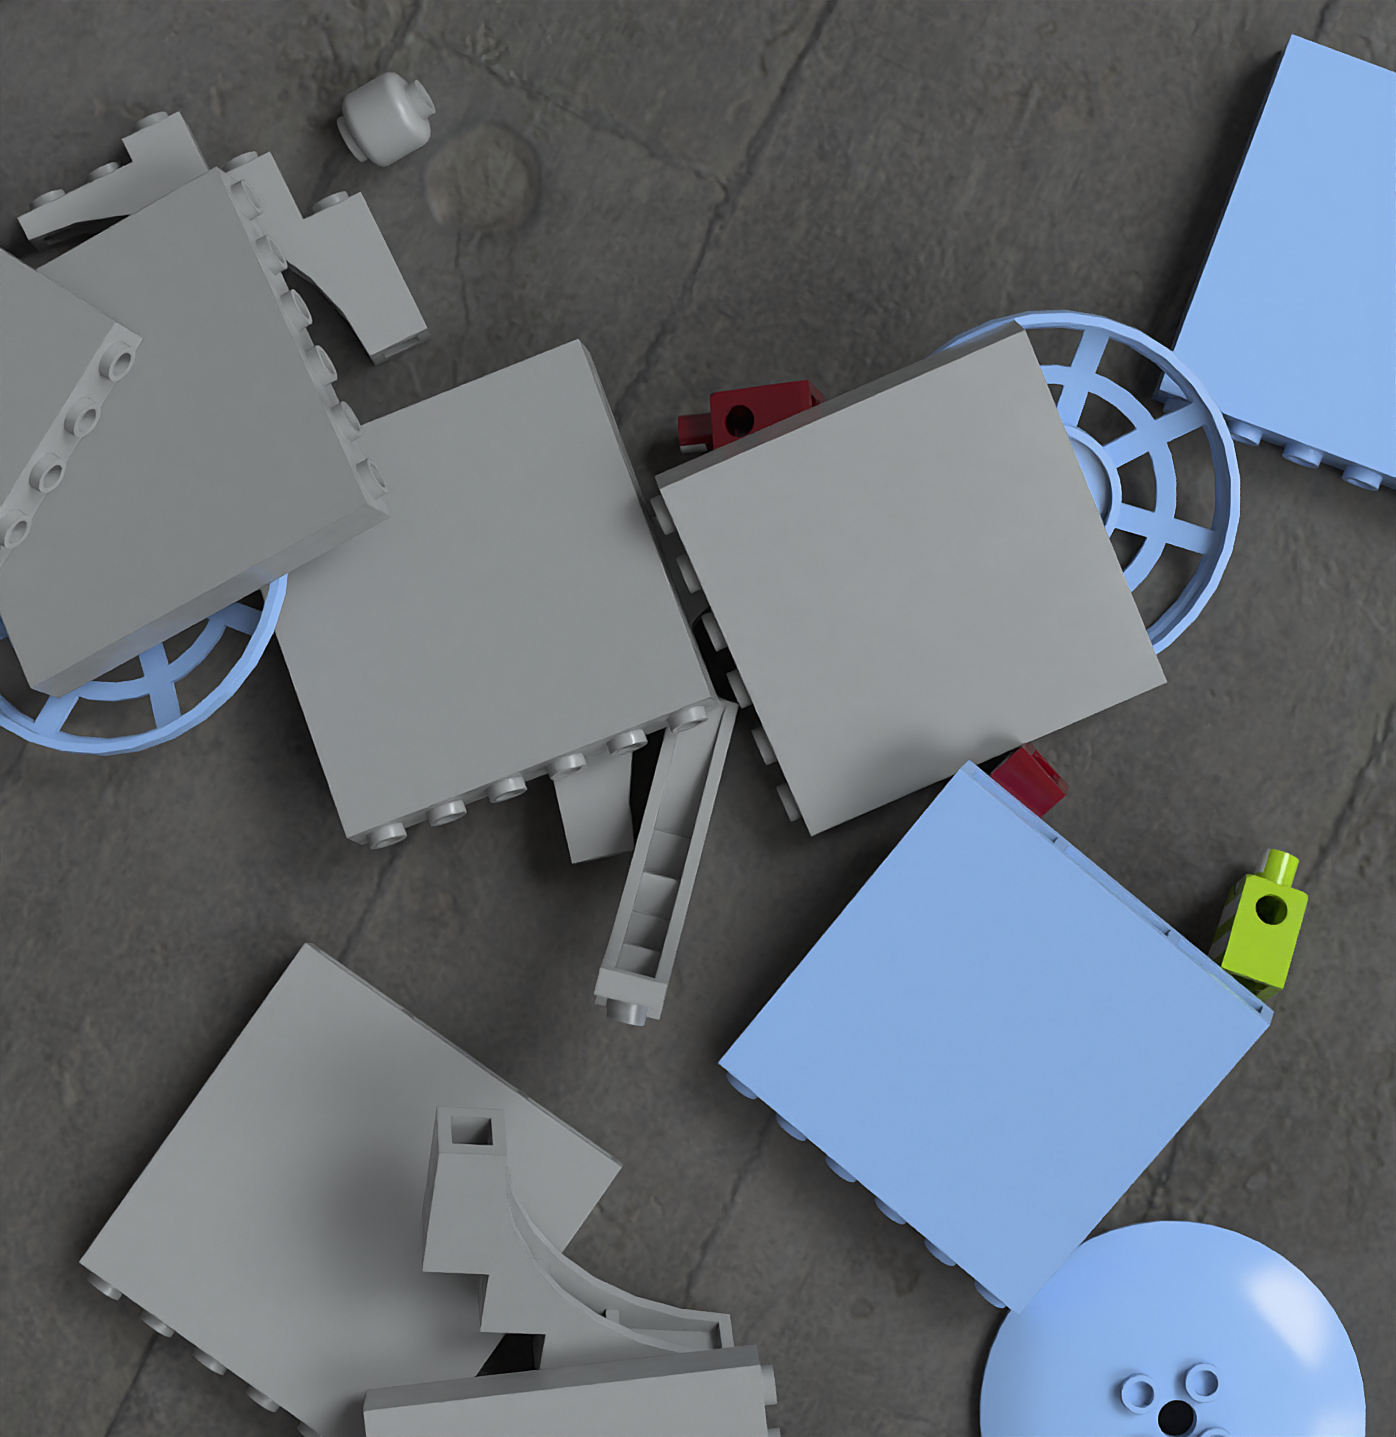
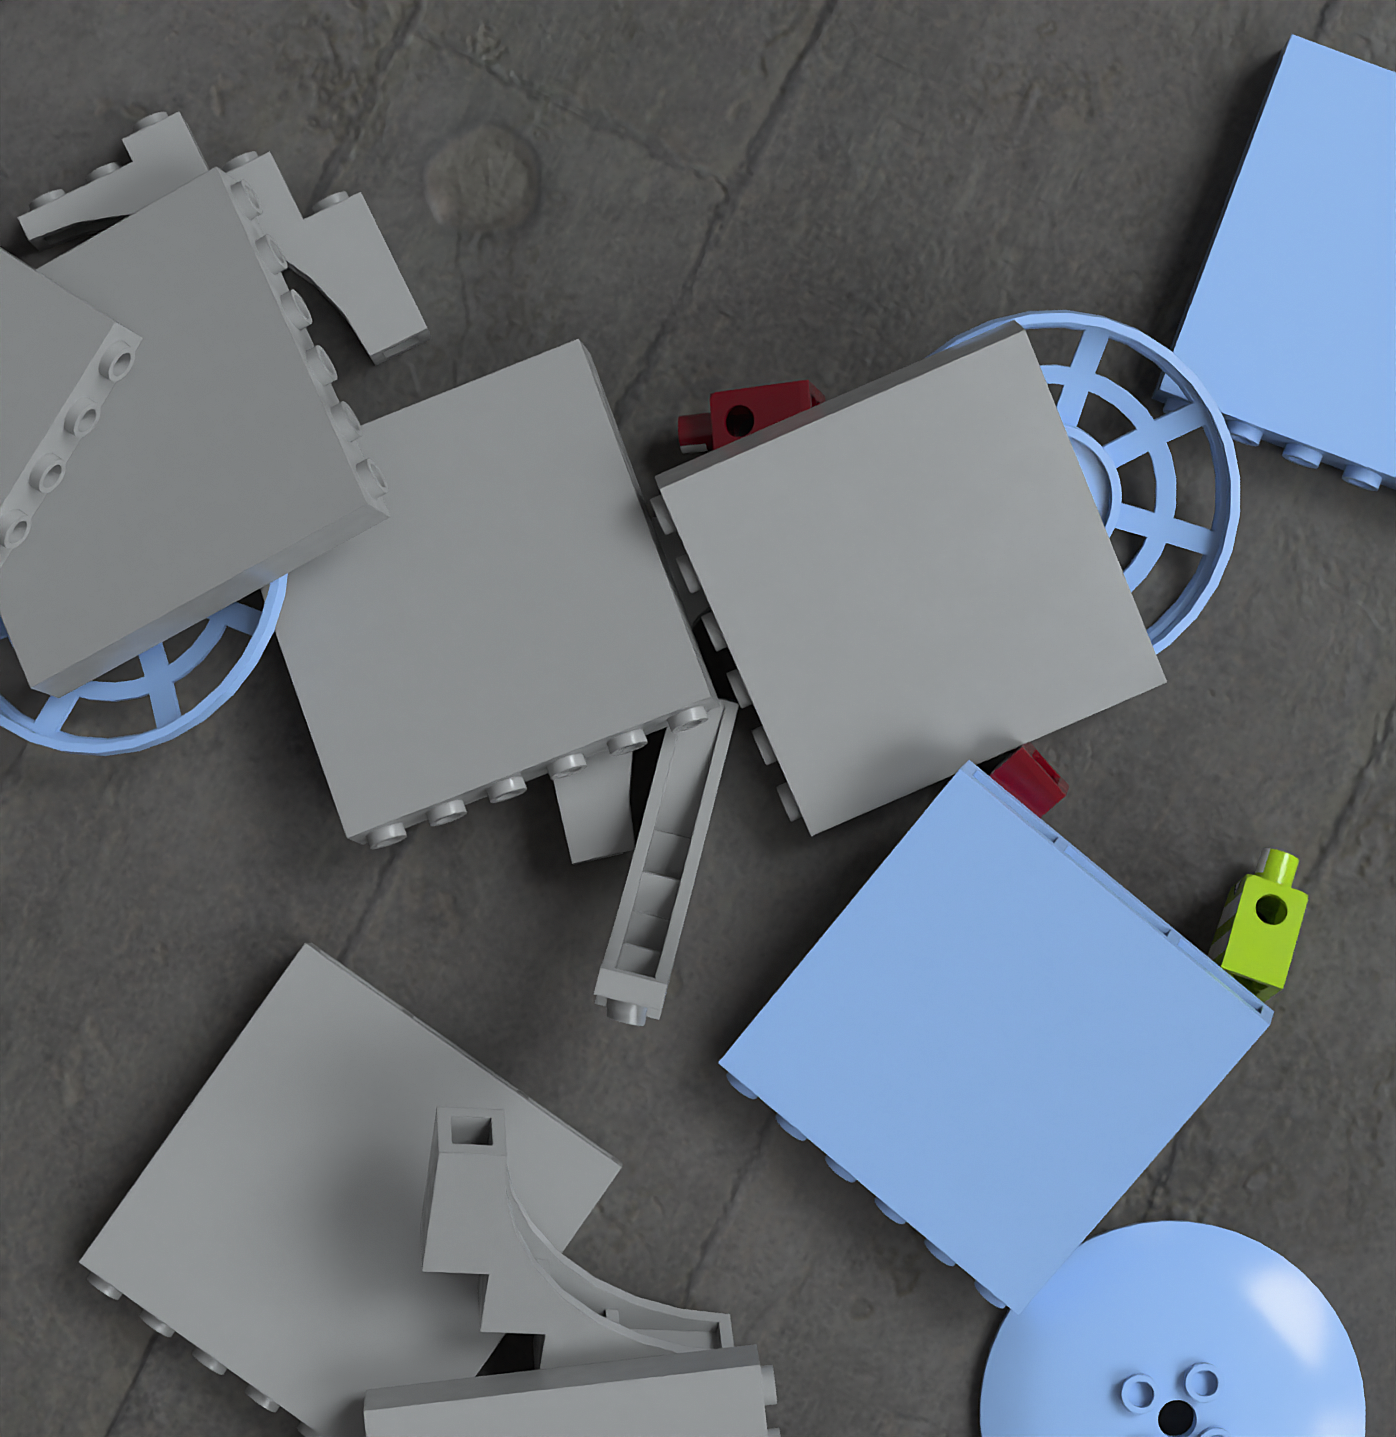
(386, 119): light grey head -> none

